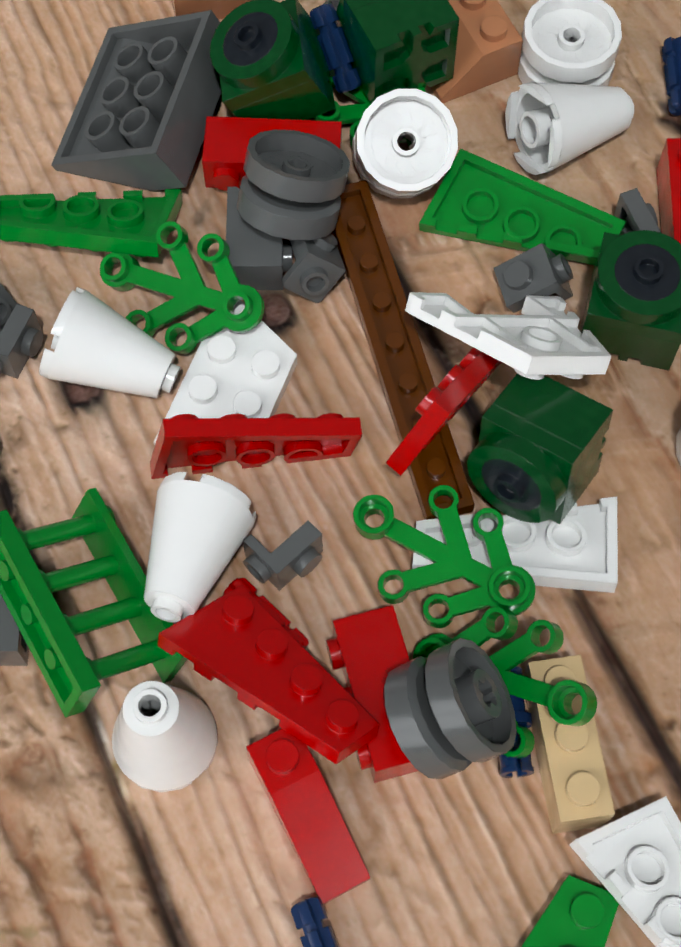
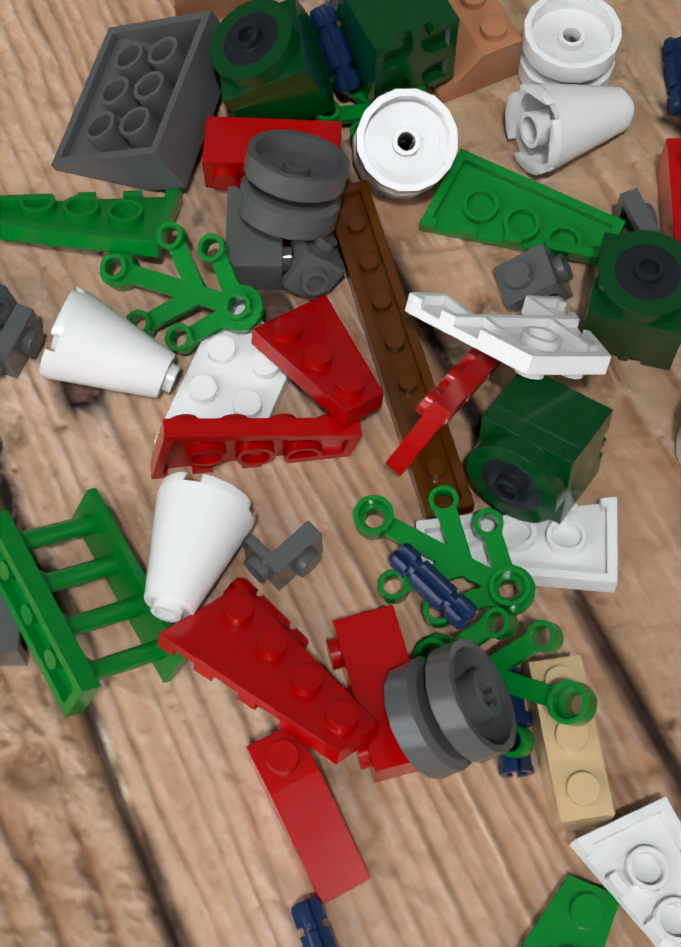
(163, 736): white cone -> none
(321, 359): none -> red wing
(433, 586): none -> dark blue axle

